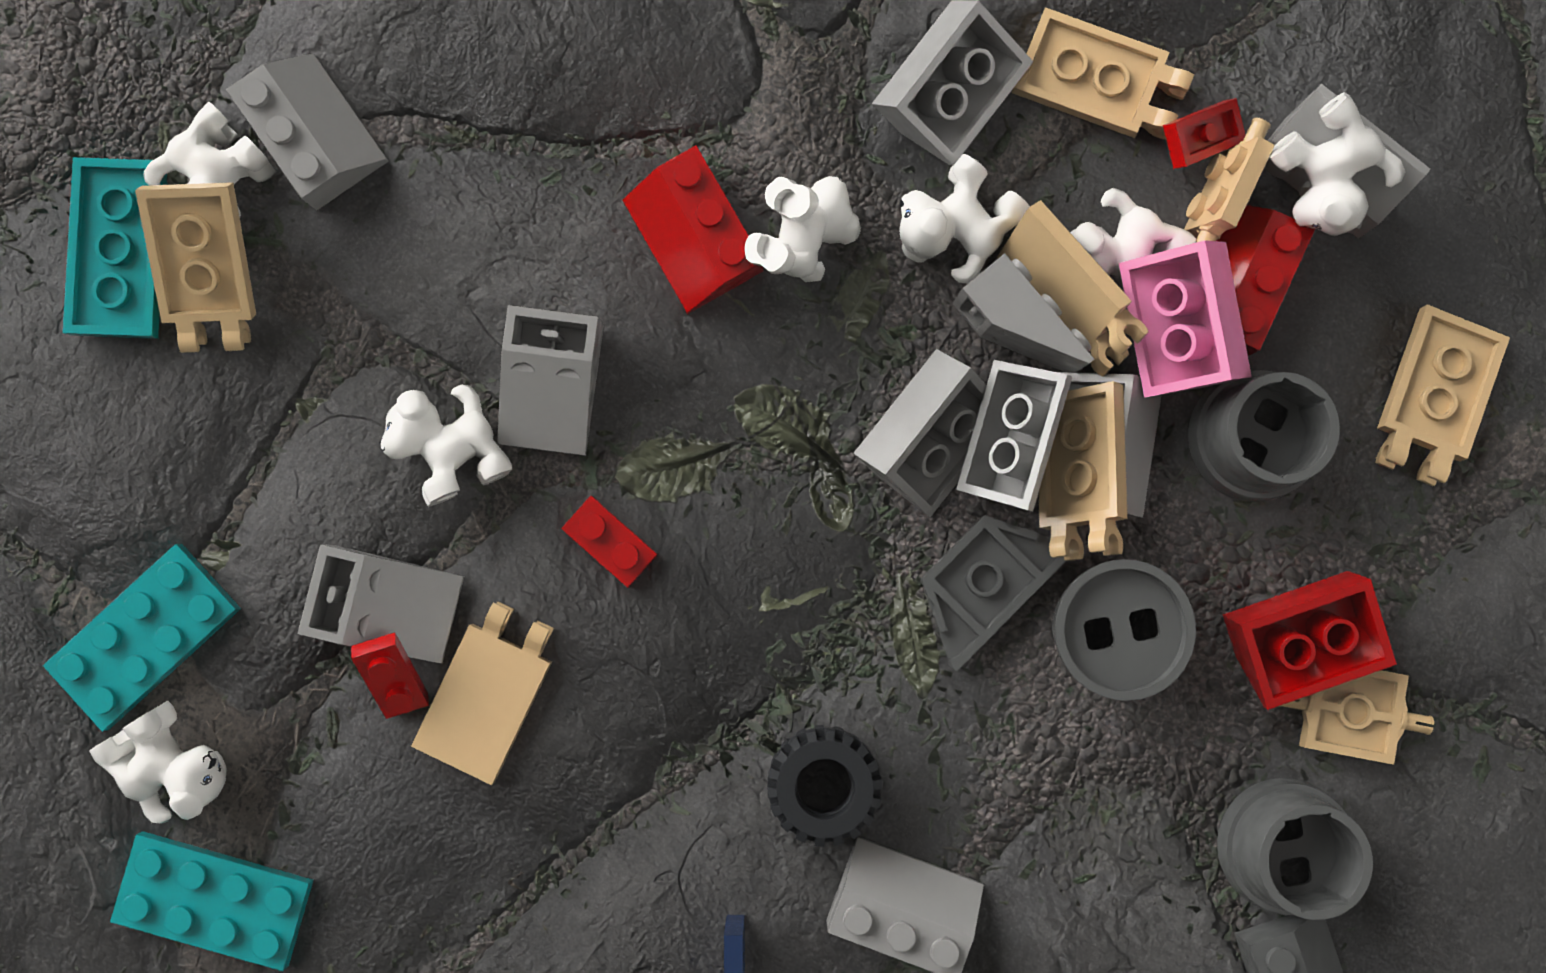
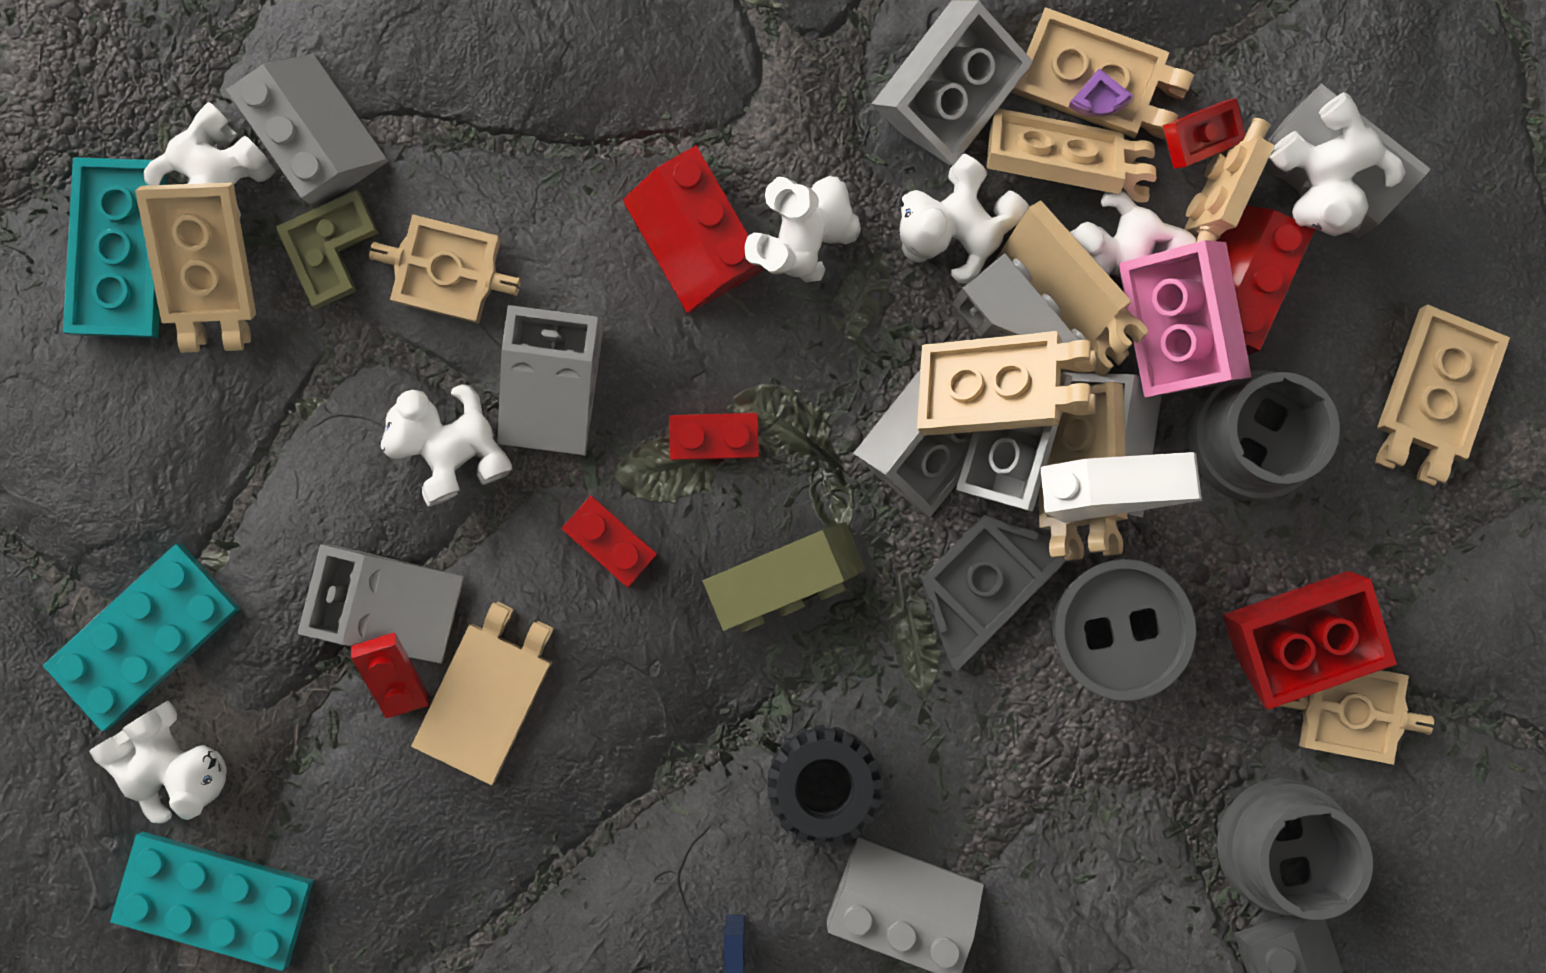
(315, 244): none -> olive plate
(445, 269): none -> tan plate
(713, 436): none -> red plate
(784, 578): none -> olive wedge
(1001, 383): none -> tile
(1069, 153): none -> tan tile
(1101, 96): none -> medium lavender tile
(1119, 485): none -> white slope

